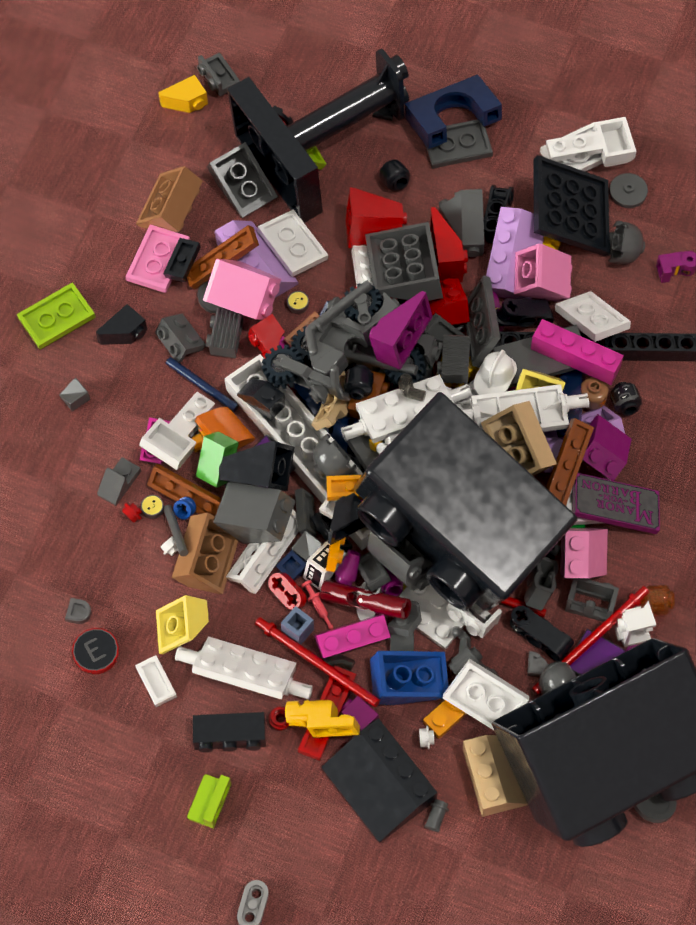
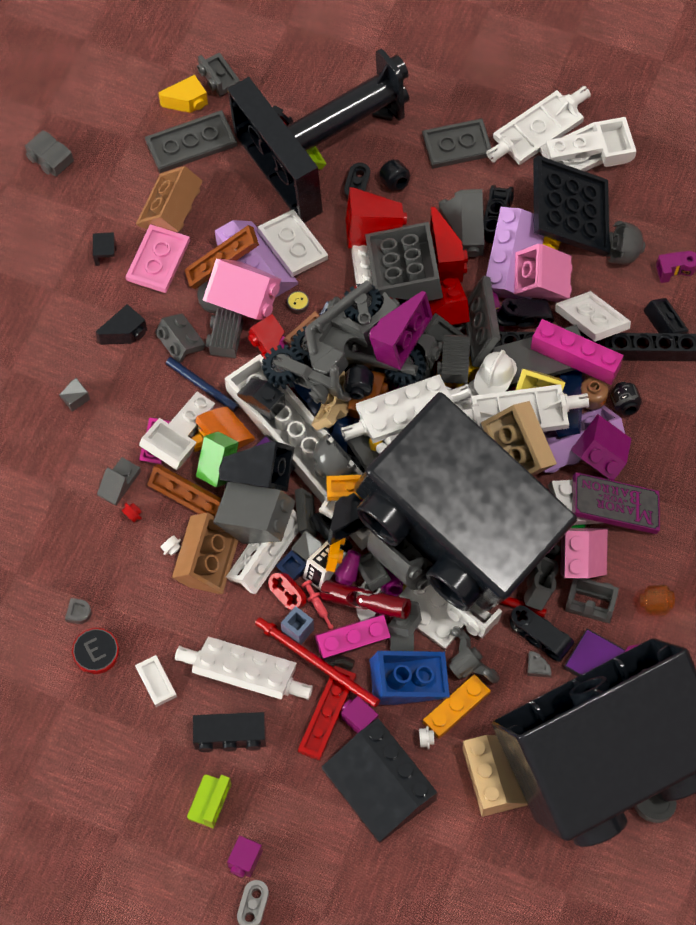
(48, 153): none -> dark grey brick
(56, 316): lime plate -> none
(103, 246): none -> black panel
(152, 506): light yellow tile -> none
(175, 529): dark grey bar -> none
(179, 505): blue bush -> none
(180, 622): light yellow slope -> none
(182, 260): black plate -> none
(190, 141): none -> dark grey tile
(242, 180): dark grey slope -> none
(244, 857): none -> magenta brick
(276, 712): red plate -> none
(320, 718): yellow plate -> none
(357, 182): none -> black plate
(408, 389): clear smoke arm -> none
(436, 815): dark grey pin -> none
(467, 94): dark blue arch -> none
(483, 694): white plate -> none
(542, 122): none -> white plate
(555, 675): dark grey hat -> none
(569, 459): dark orange plate -> none
(628, 190): dark grey piece -> none
(633, 600): red bar -> none
(635, 625): white window -> none
(664, 317): none -> black slope

